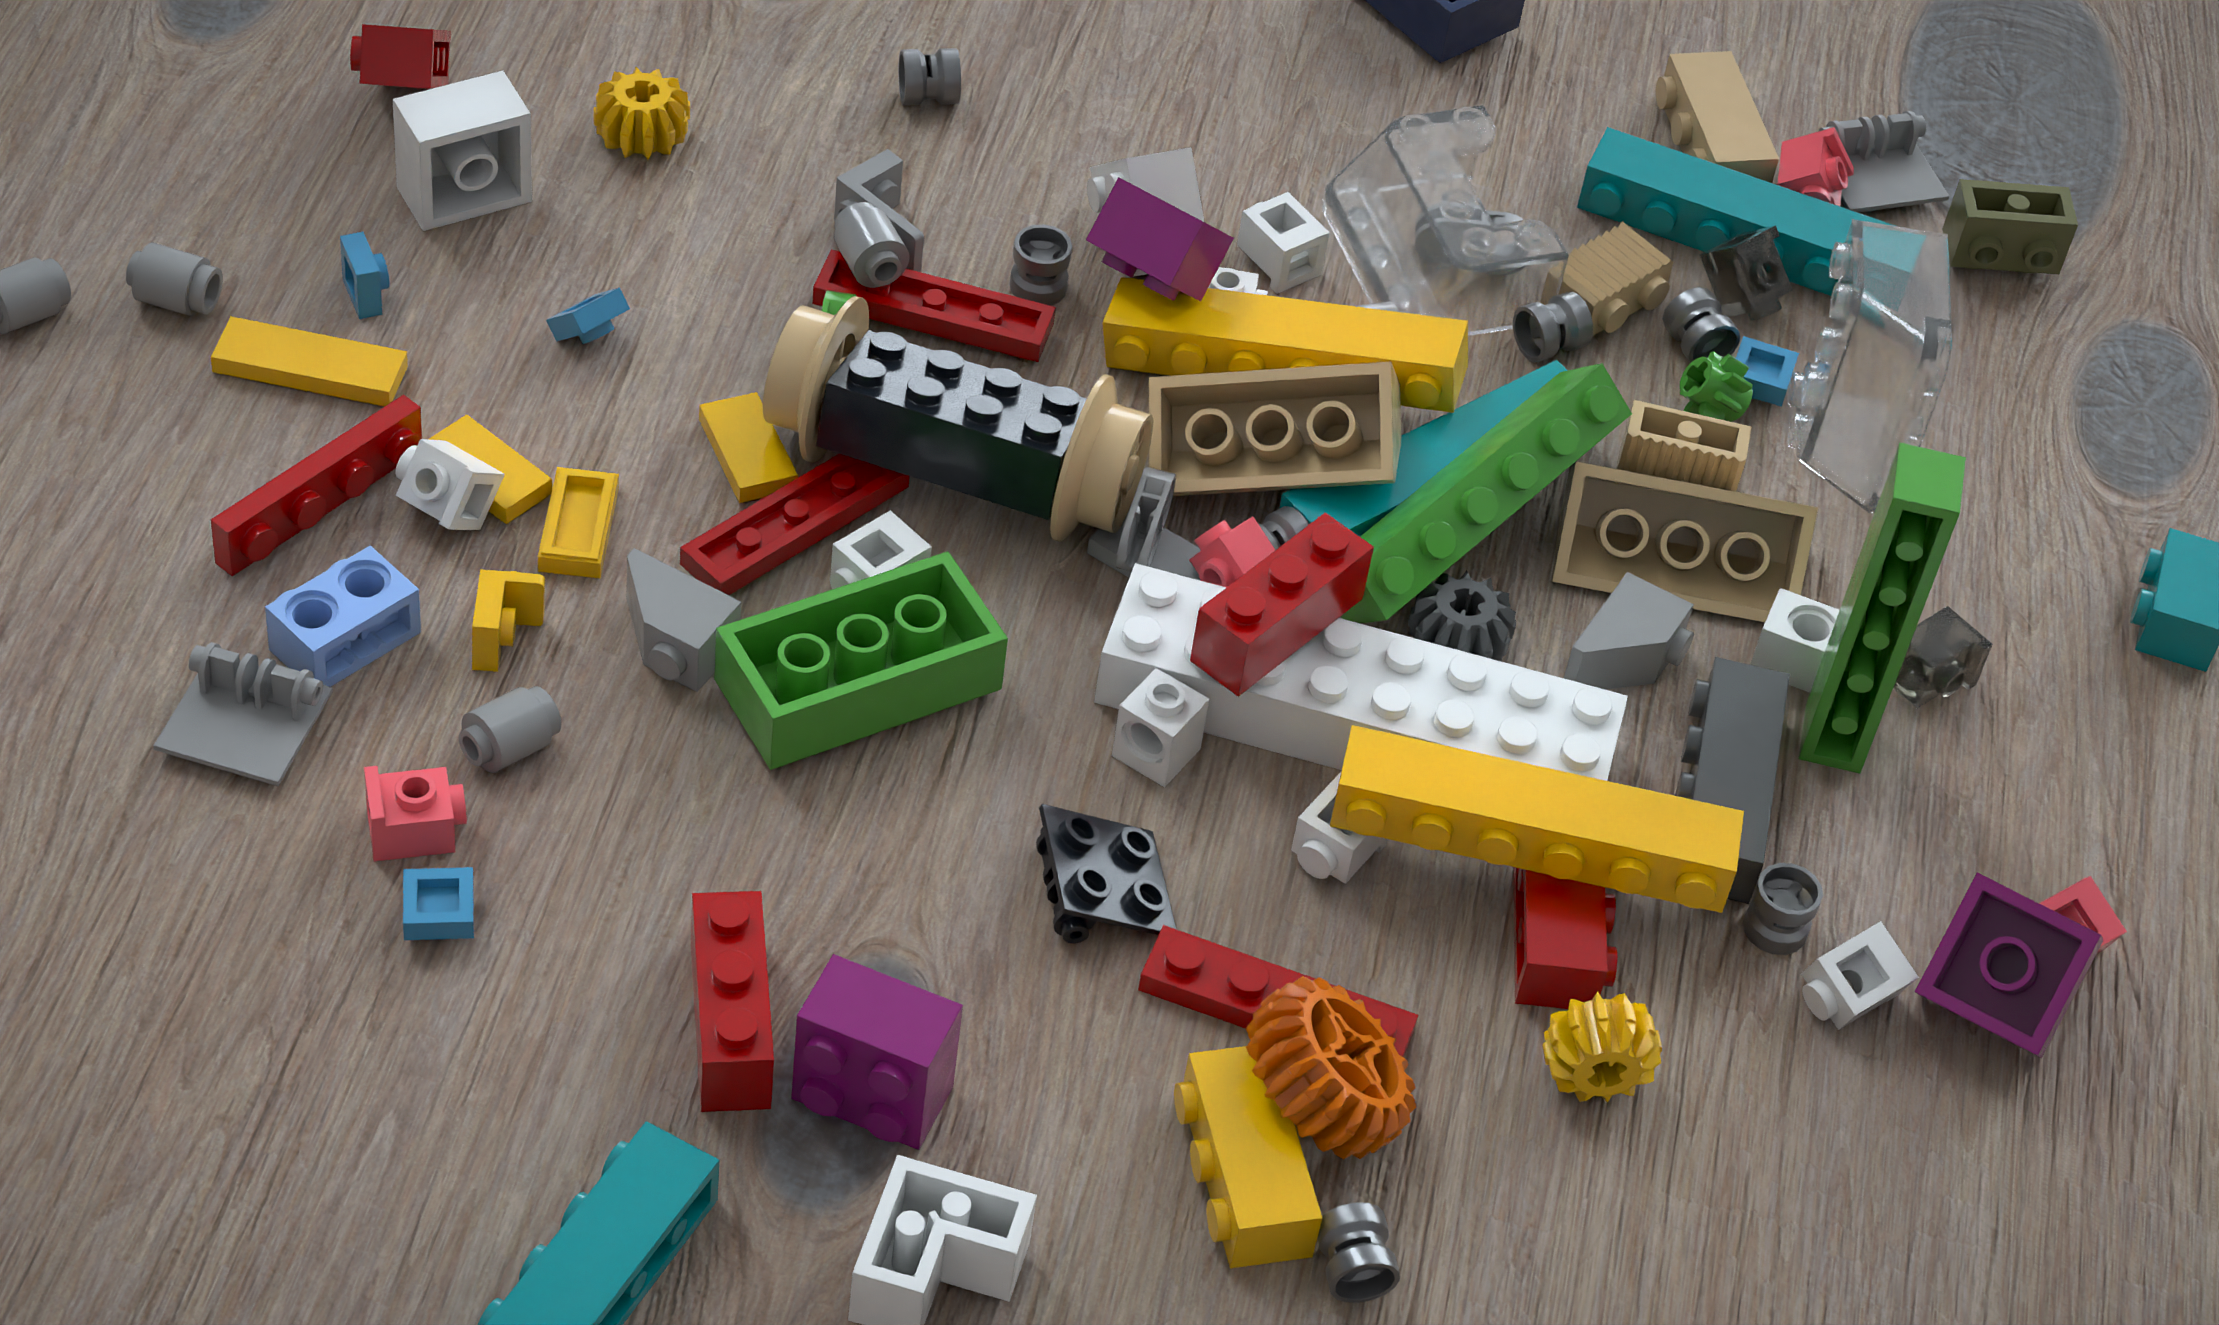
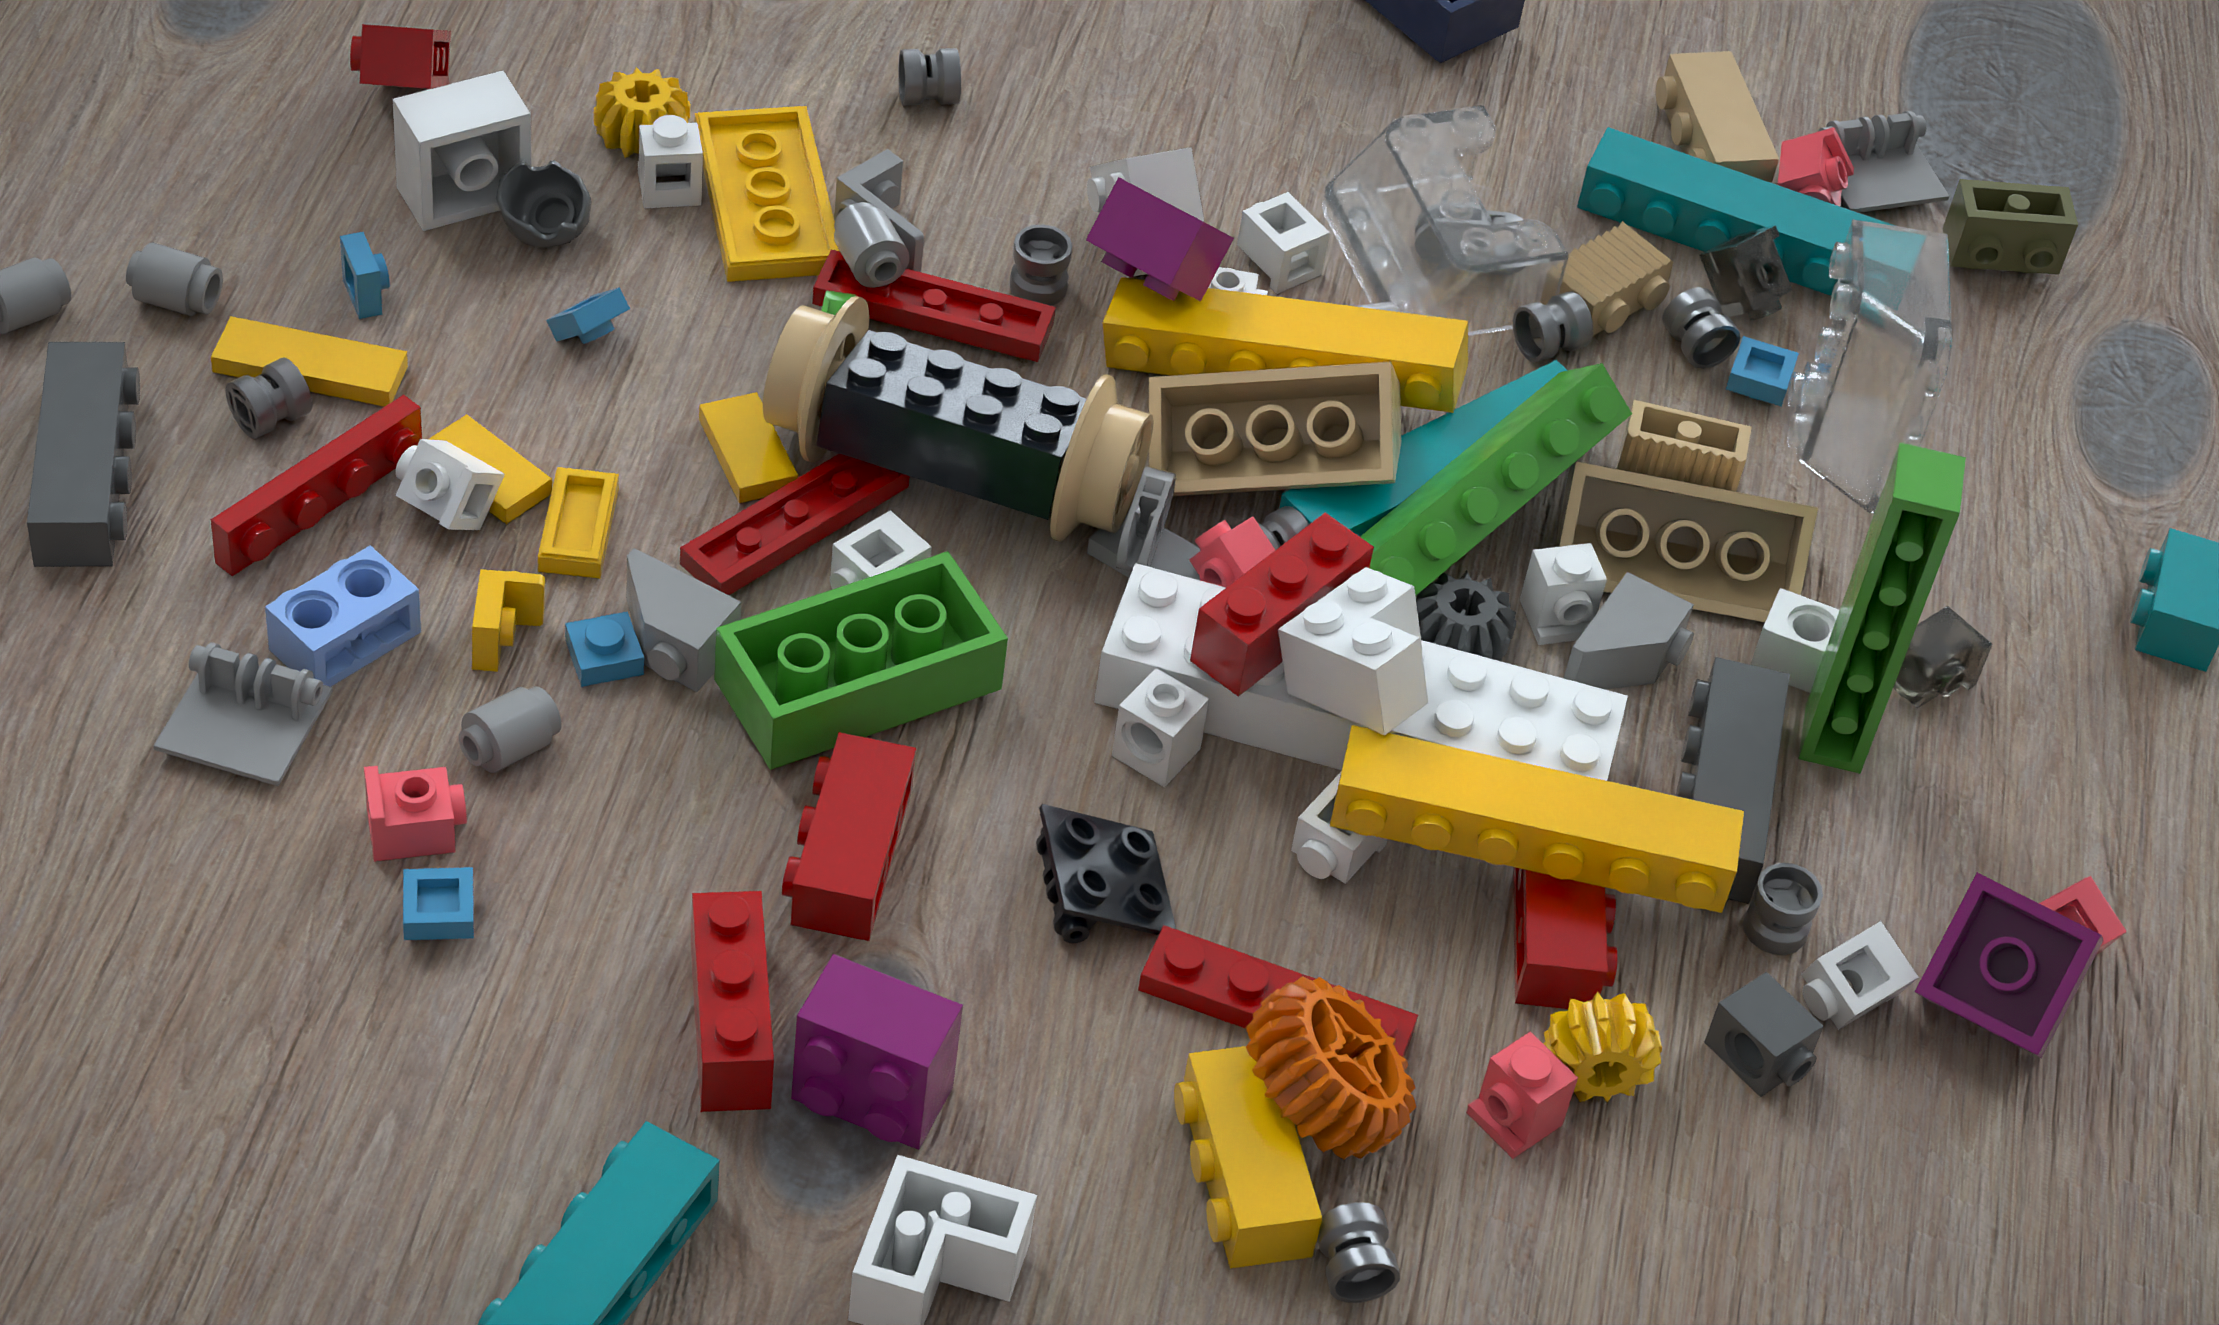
(81, 454): none -> dark grey brick
(268, 397): none -> flat silver wheel
(543, 204): none -> dark grey hair
(604, 649): none -> dark azure plate
(670, 149): none -> white brick
(766, 192): none -> yellow tile
(849, 836): none -> red brick
(1359, 652): none -> white brick
(1523, 1095): none -> coral brick
(1562, 592): none -> white brick
(1716, 387): bright green gear -> none
(1764, 1035): none -> dark grey brick

